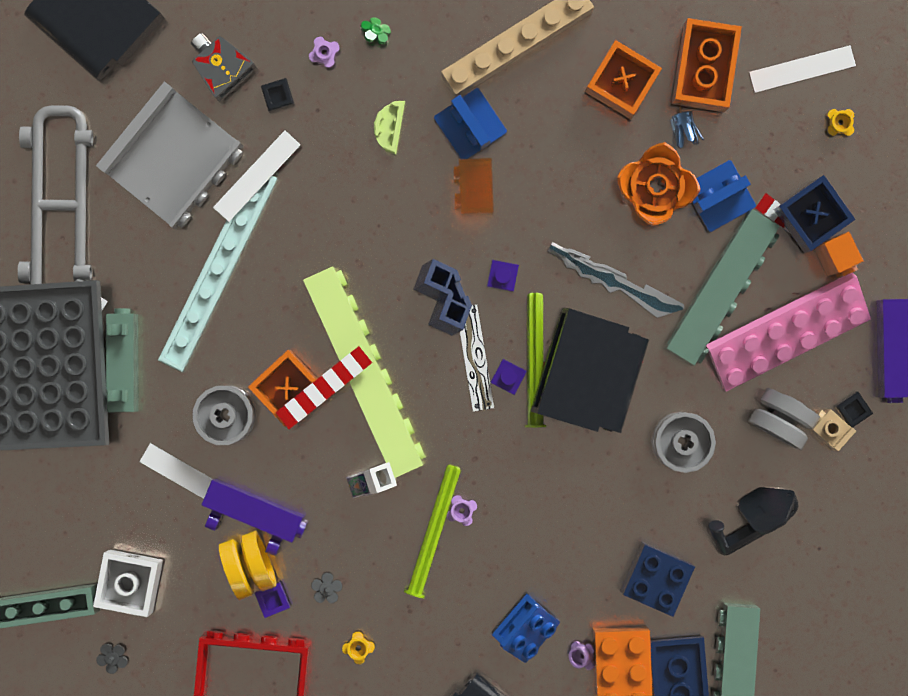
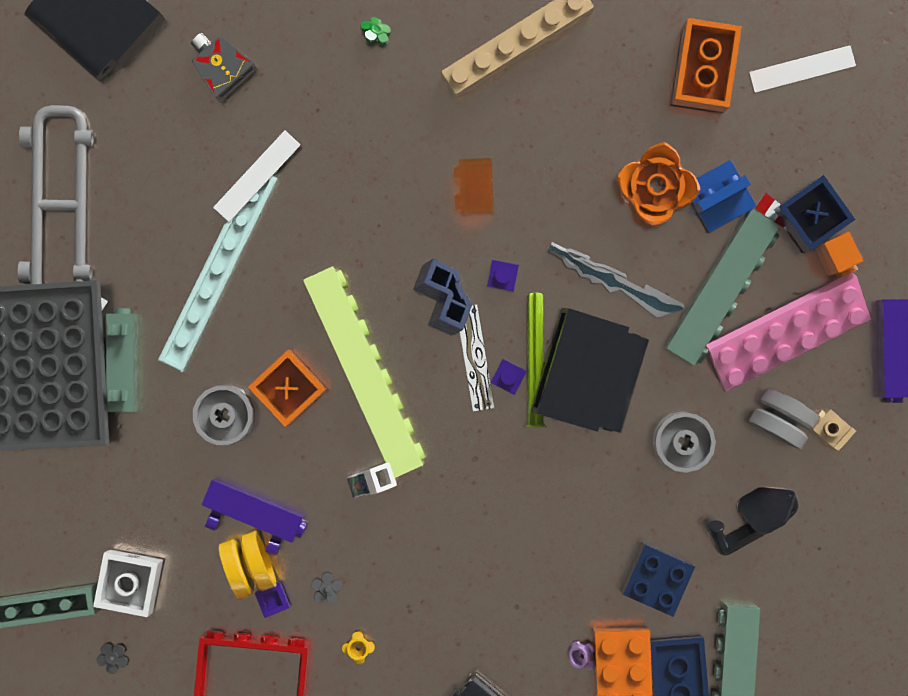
(170, 156): light grey panel -> none
(176, 470): white sticker -> none
(277, 95): black tile -> none
(323, 387): sticker -> none
(327, 59): lavender plate -> none
(388, 126): yellowish green tile -> none
(433, 532): lime axle -> none
(468, 506): lavender plate -> none
(470, 124): blue bracket -> none
(525, 629): blue bracket -> none
(623, 79): orange brick -> none
(685, 121): flat silver piece -> none
(847, 118): yellow plate -> none
(853, 409): black tile -> none

